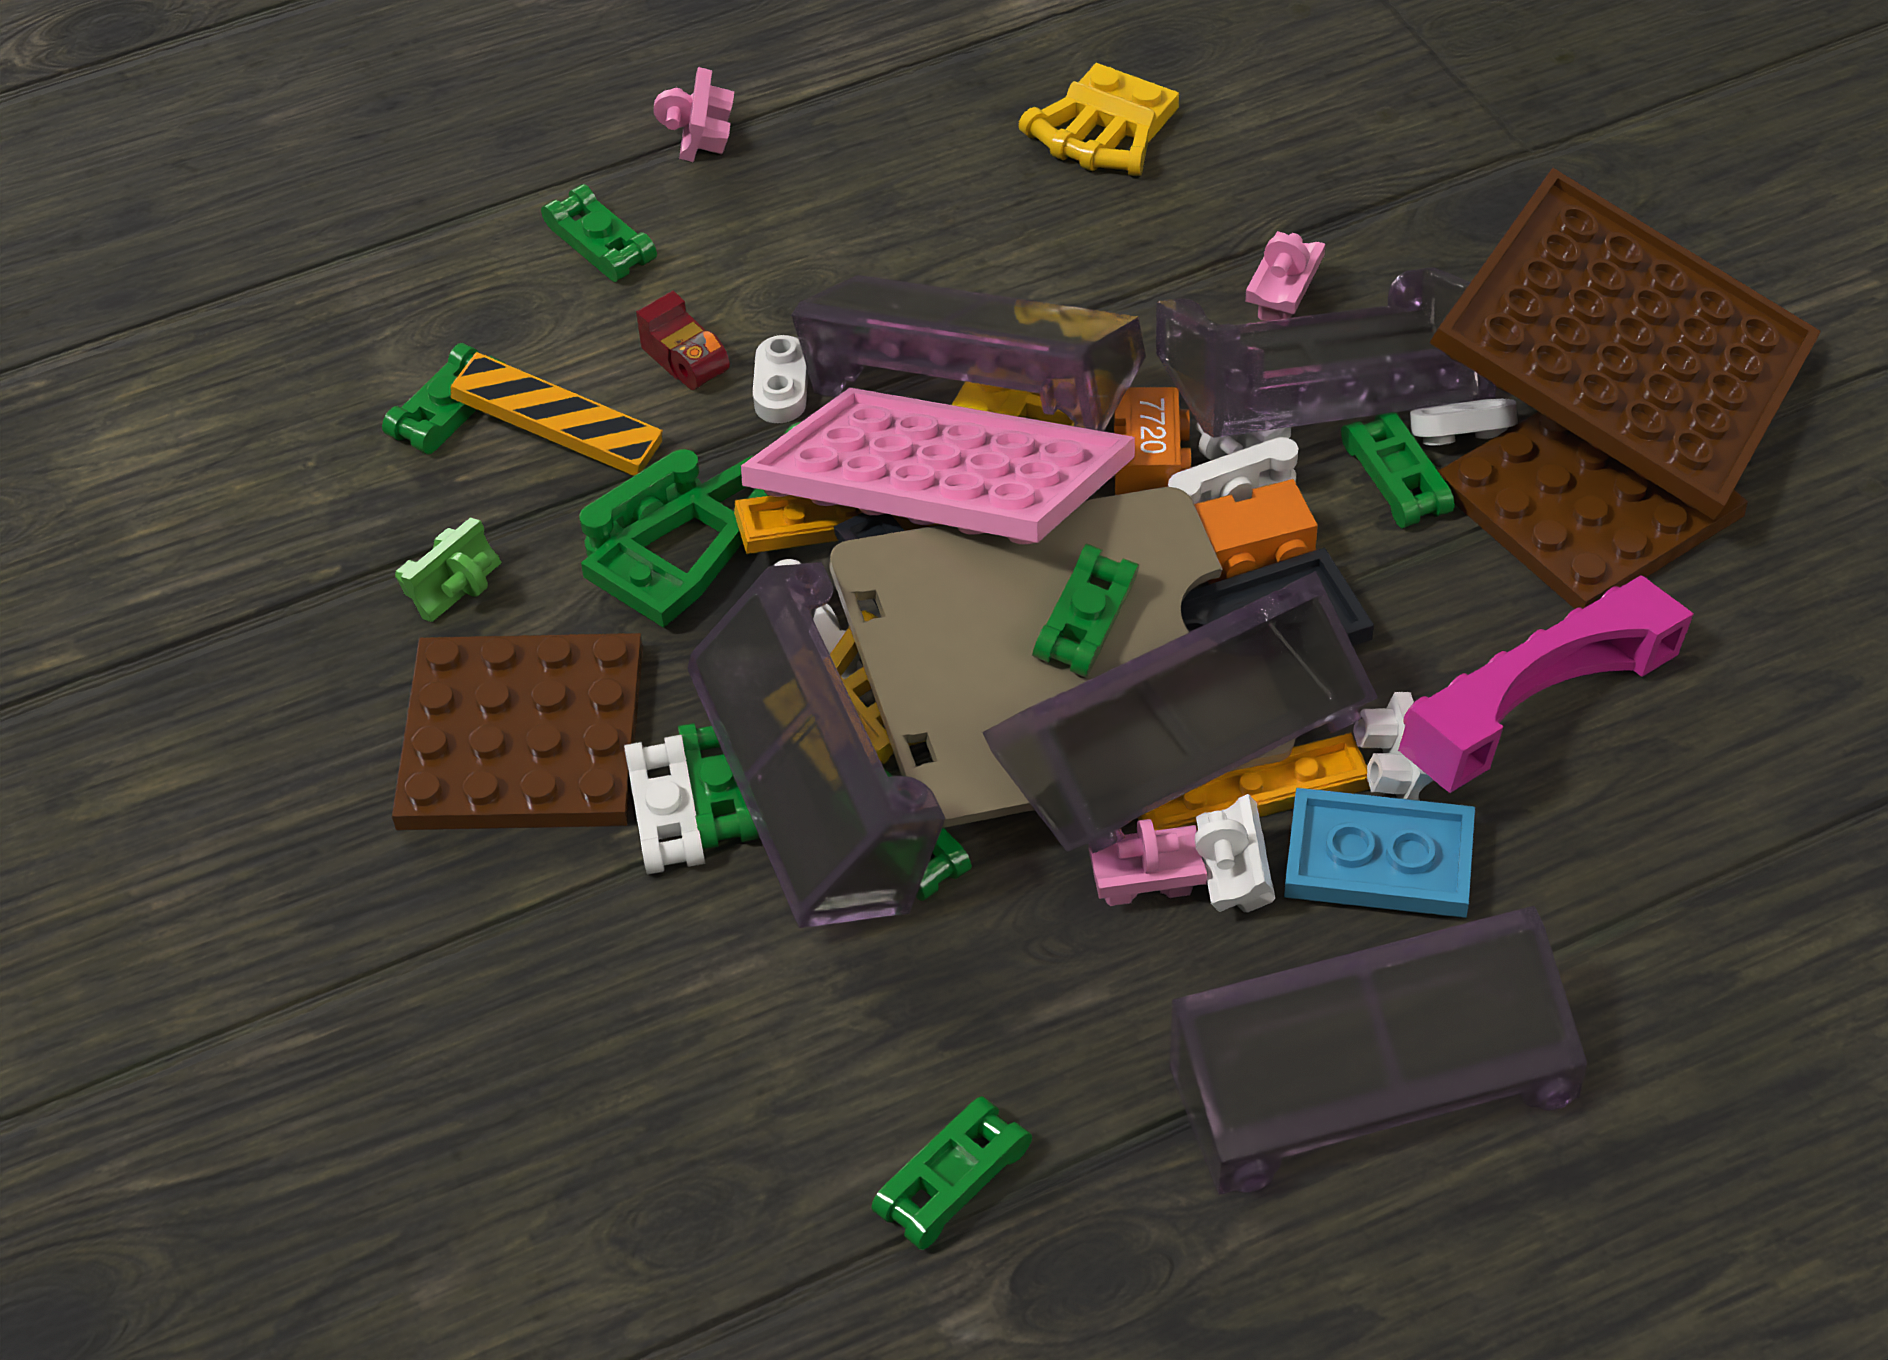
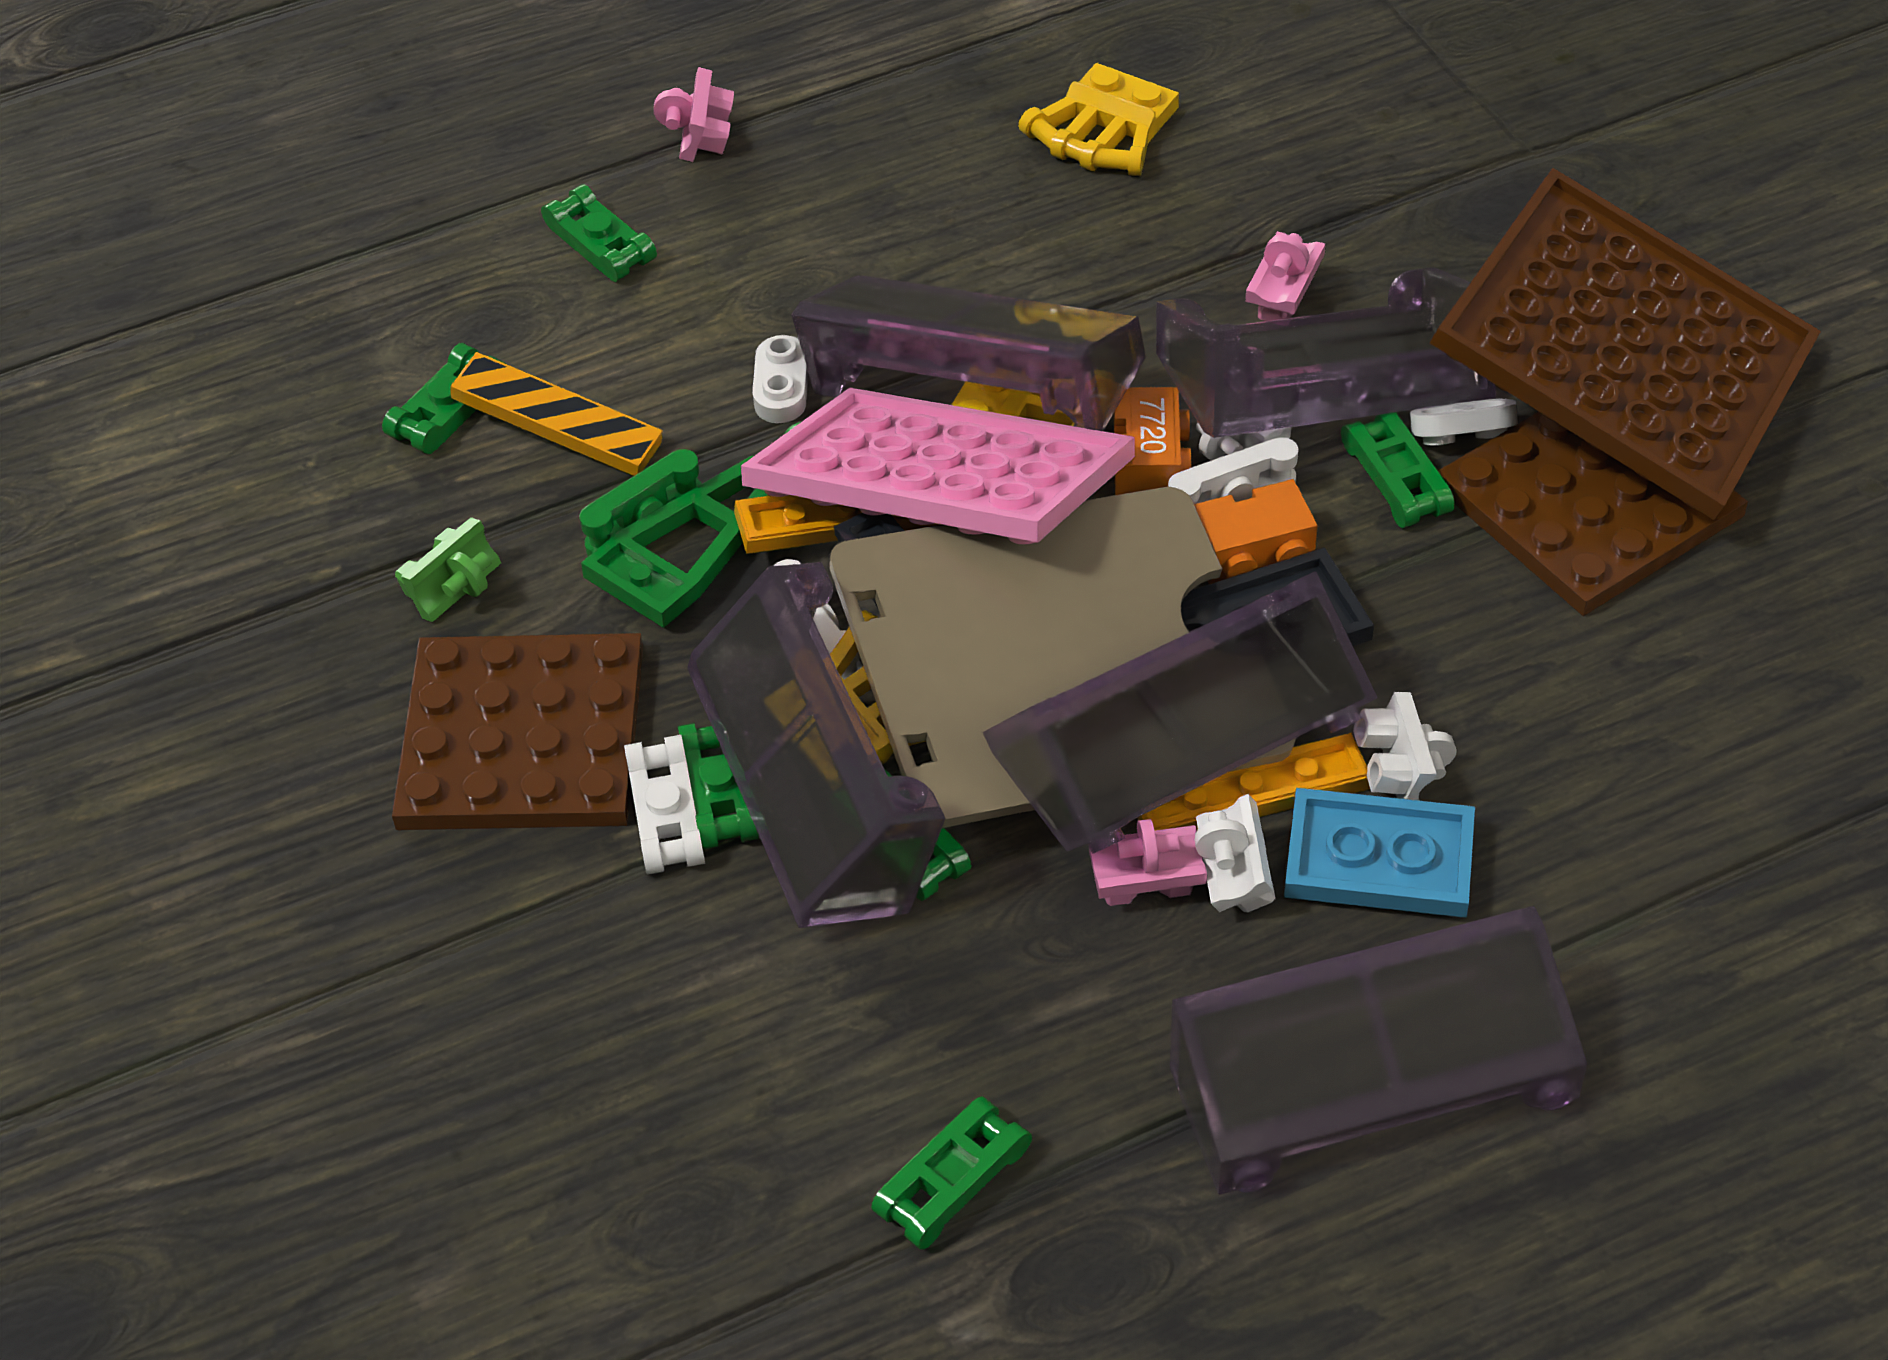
(680, 342): dark red leg -> none
(1086, 611): green plate -> none
(1459, 727): dark pink arch -> none

